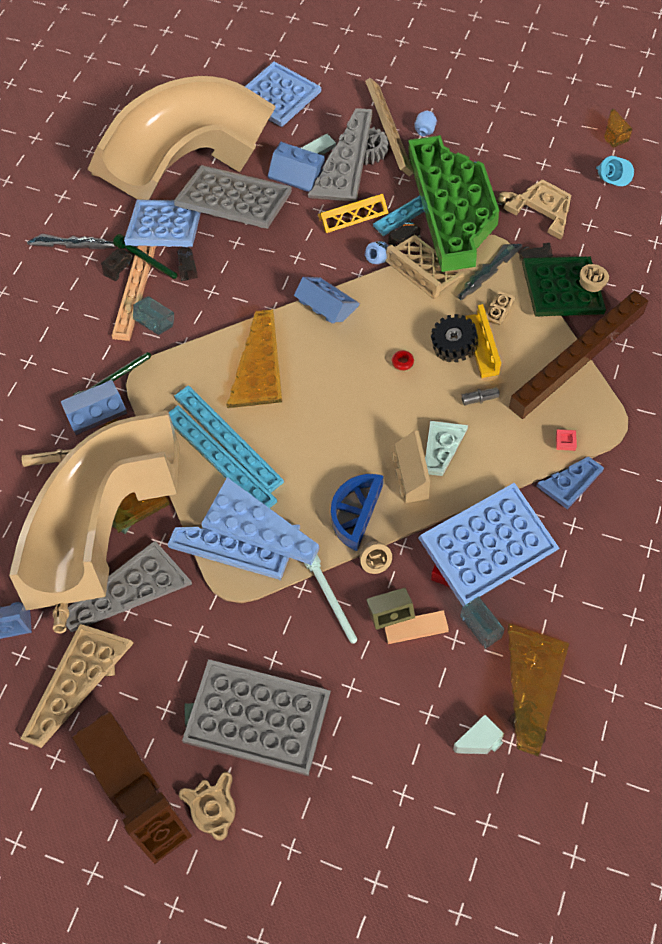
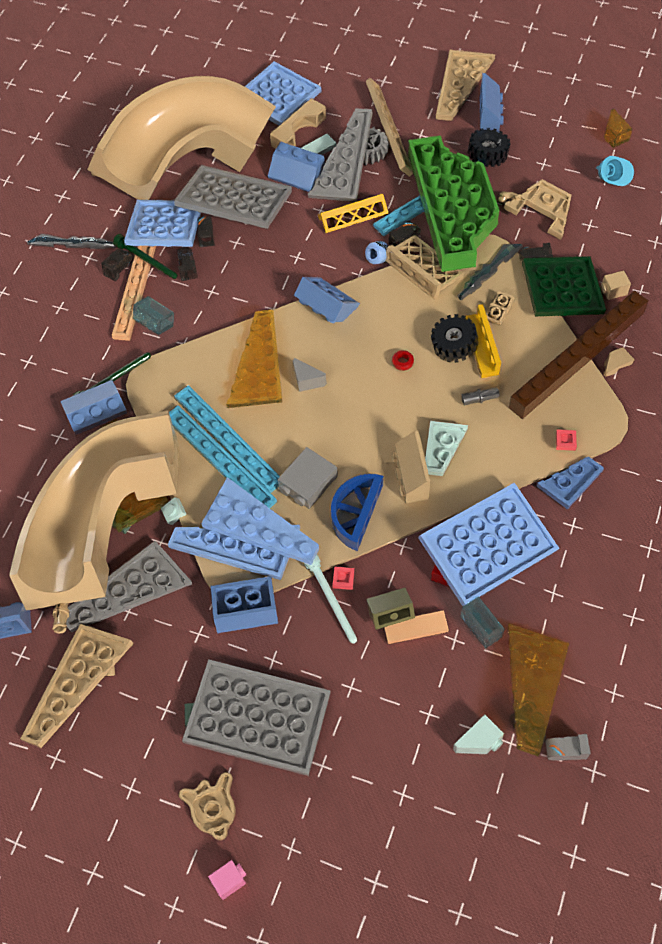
(45, 458): tan pin -> none
(131, 788): reddish brown brick -> none
(173, 511): none -> light aqua plate
(205, 229): none -> clear smoke leg
(228, 879): none -> bright pink brick
(244, 604): none -> medium blue slope
(307, 478): none -> light grey brick
(308, 376): none -> light grey slope
(310, 114): none -> tan arch
(343, 578): none -> coral plate
(375, 557): tan piece -> none
(425, 123): light blue head -> none
(461, 76): none -> tan wing
(488, 147): none -> black bush
(490, 104): none -> medium blue slope
(568, 748): none -> light grey leg
(593, 277): tan piece -> none
(615, 285): none -> tan brick
(616, 360): none -> tan slope

